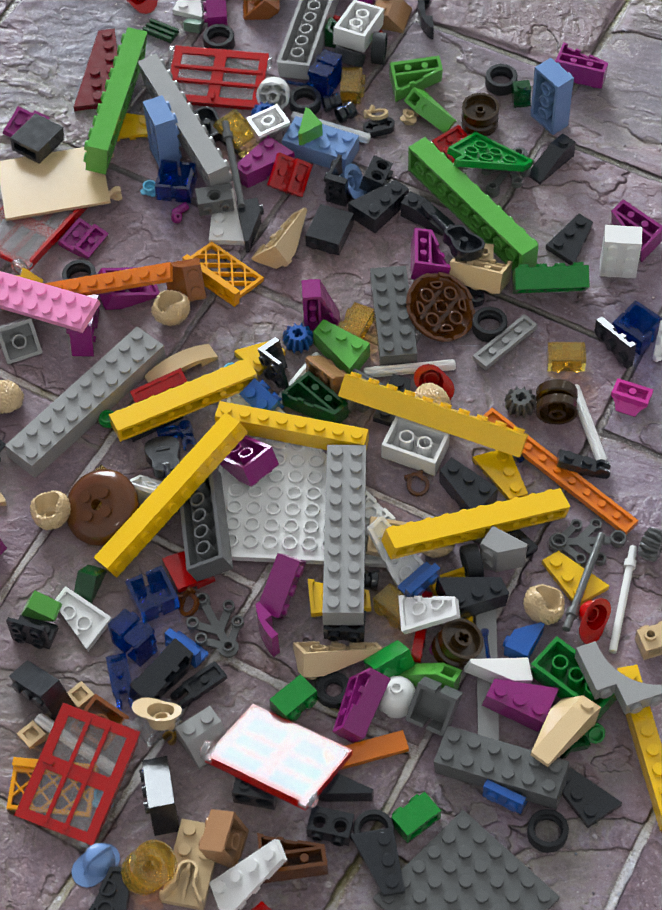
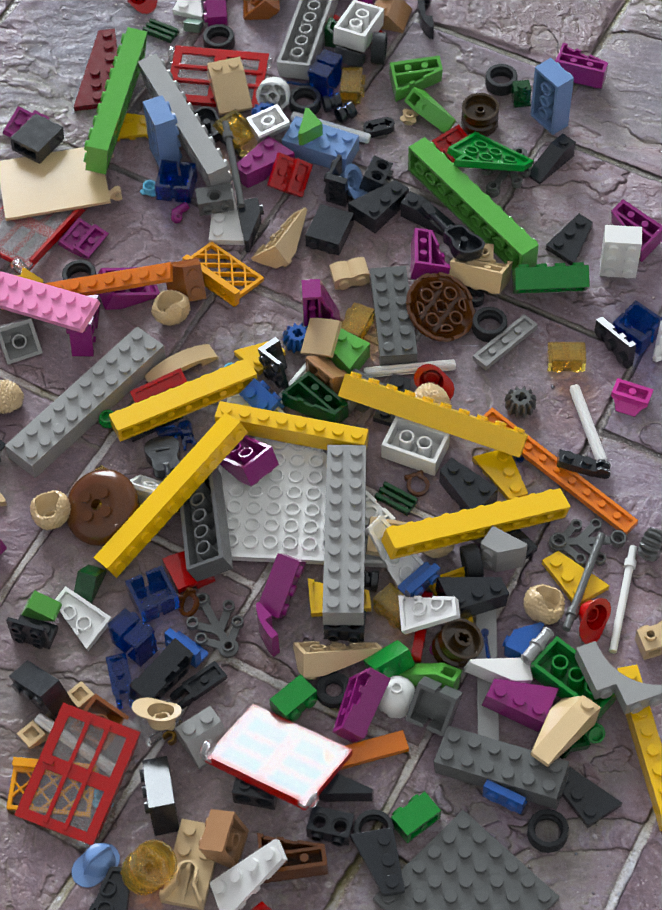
(229, 85): none -> tan slope
(321, 337): none -> tan slope
(349, 273): none -> tan brick
(368, 113): tan piece -> none
(397, 495): none -> dark green tile
(537, 645): none -> light grey pin
(556, 401): dark brown wheel -> none

